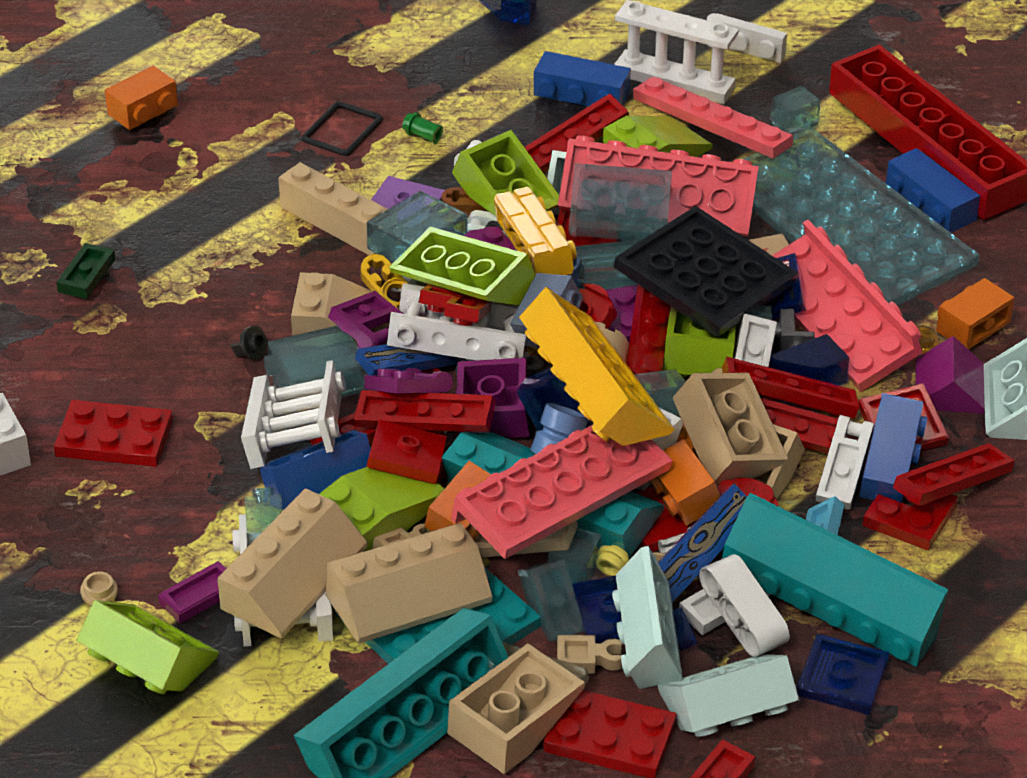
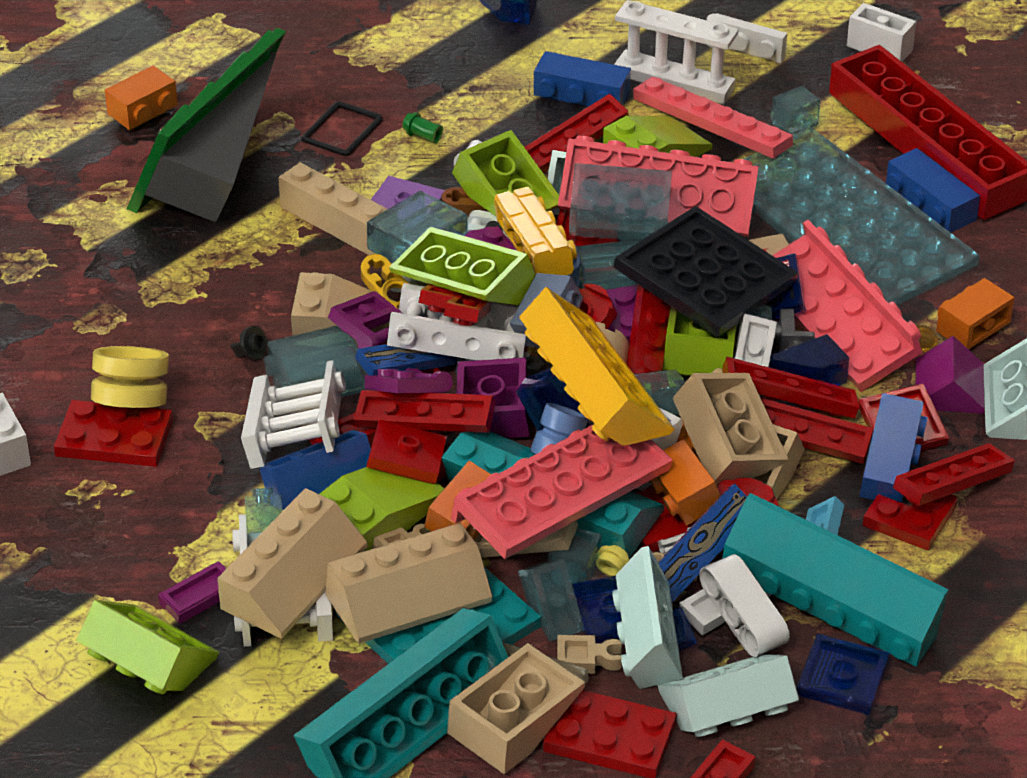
(85, 271): dark green plate -> none
(98, 587): tan plate -> none
(129, 376): none -> light yellow wheel
(205, 141): none -> dark grey piece
(845, 461): white plate -> none
(876, 26): none -> white brick

